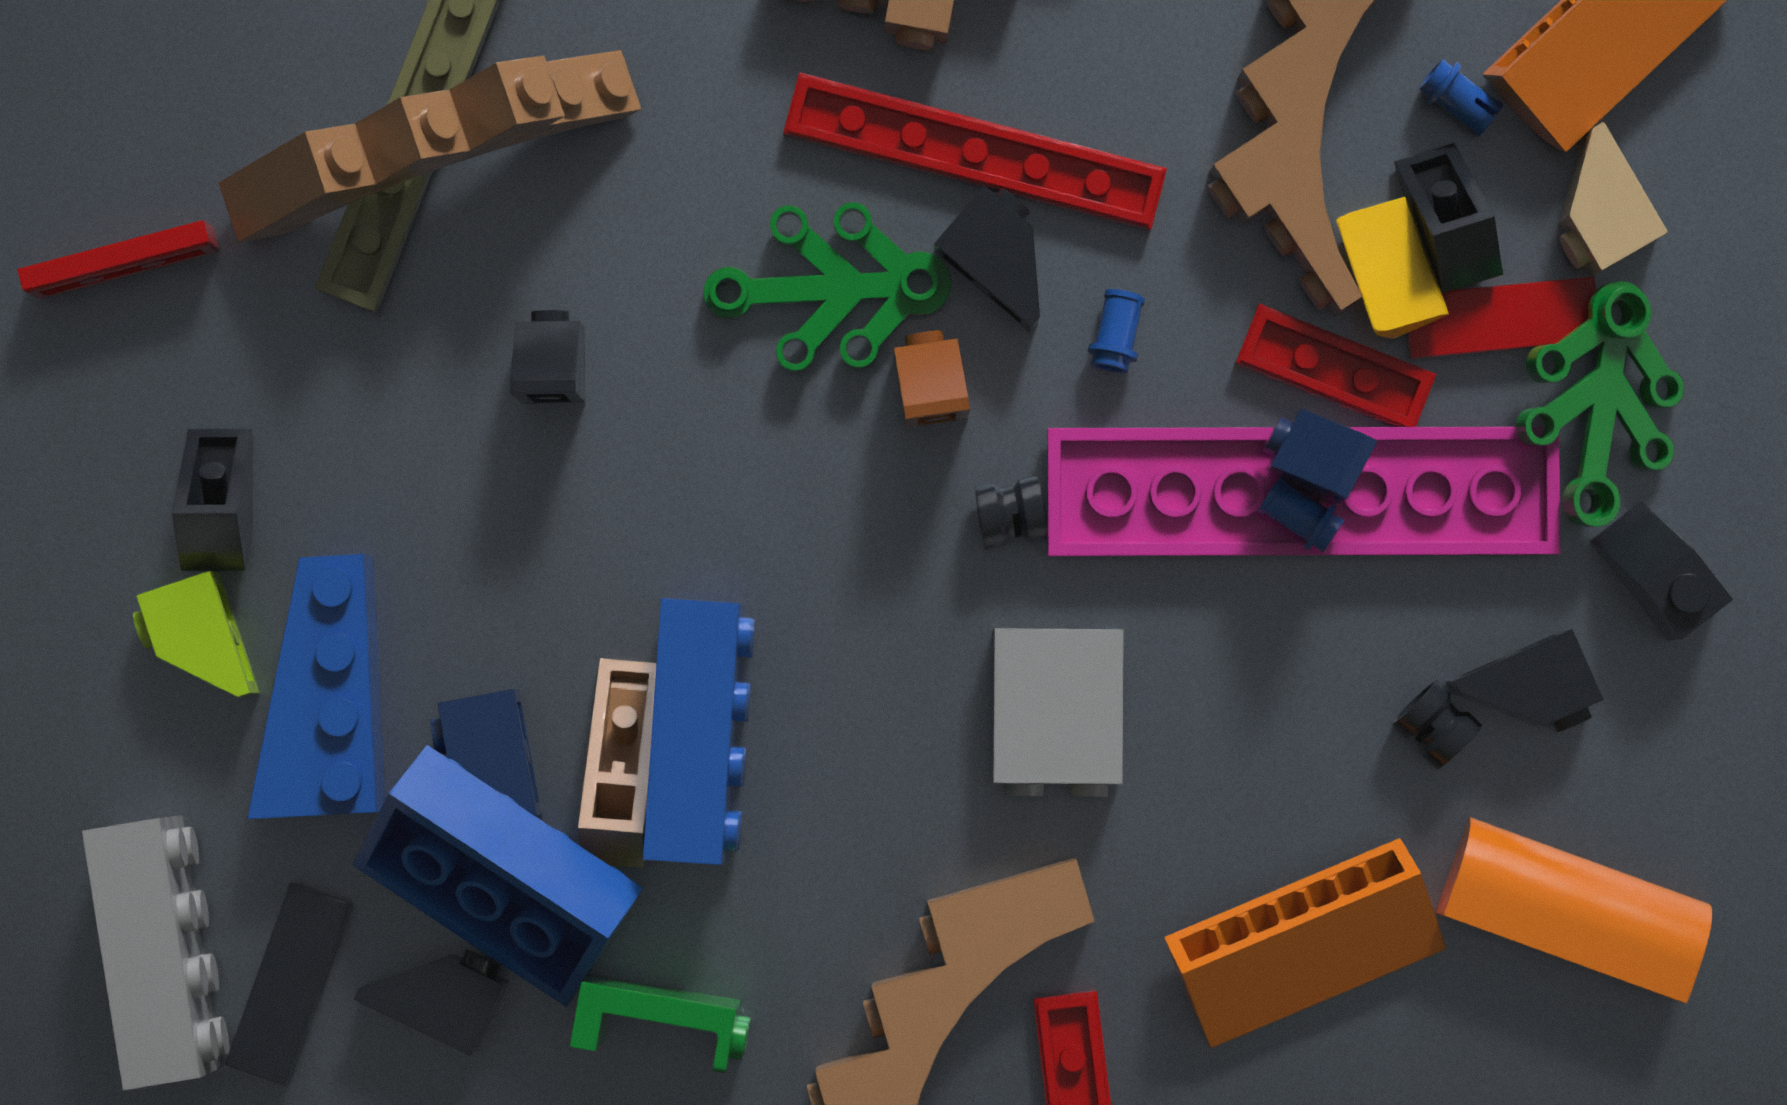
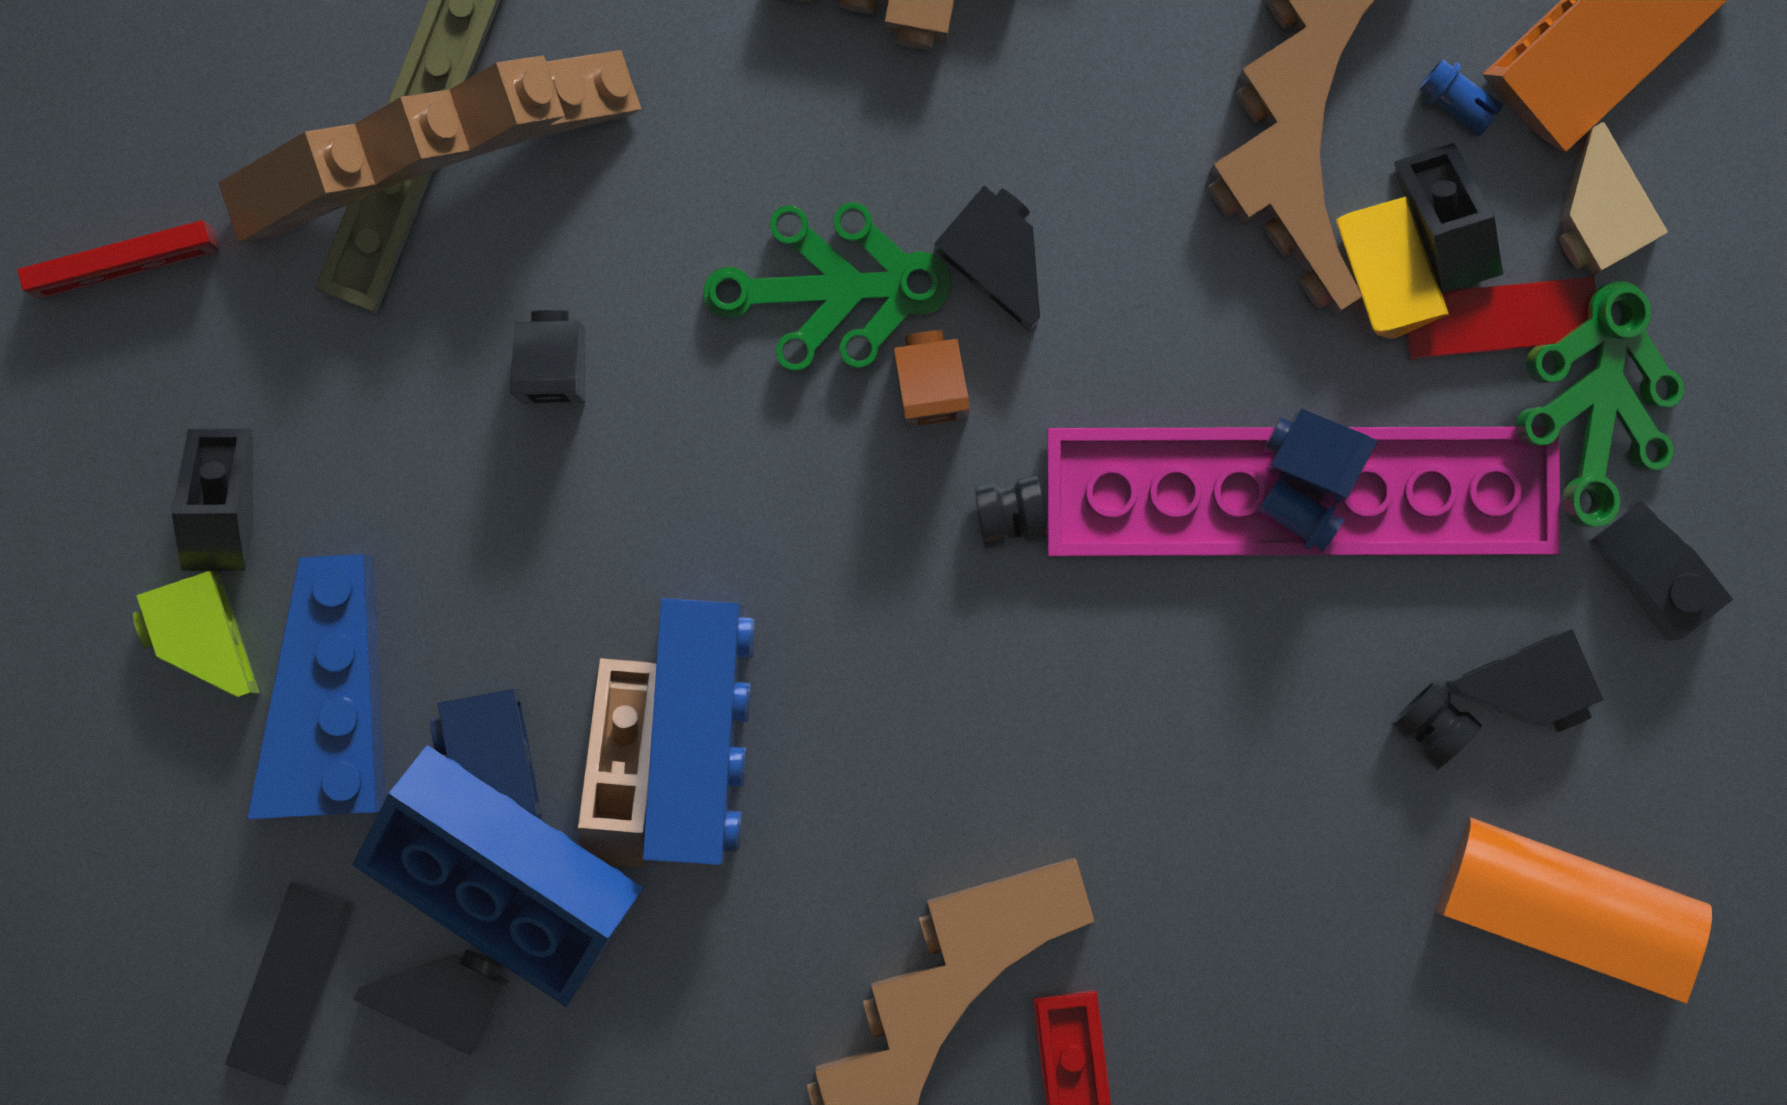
(155, 951): light grey brick -> none
(606, 995): green panel -> none
(974, 152): red tile -> none
(1058, 710): light grey panel -> none
(1117, 331): blue pin -> none
(1306, 942): orange brick -> none
(1335, 368): red tile -> none

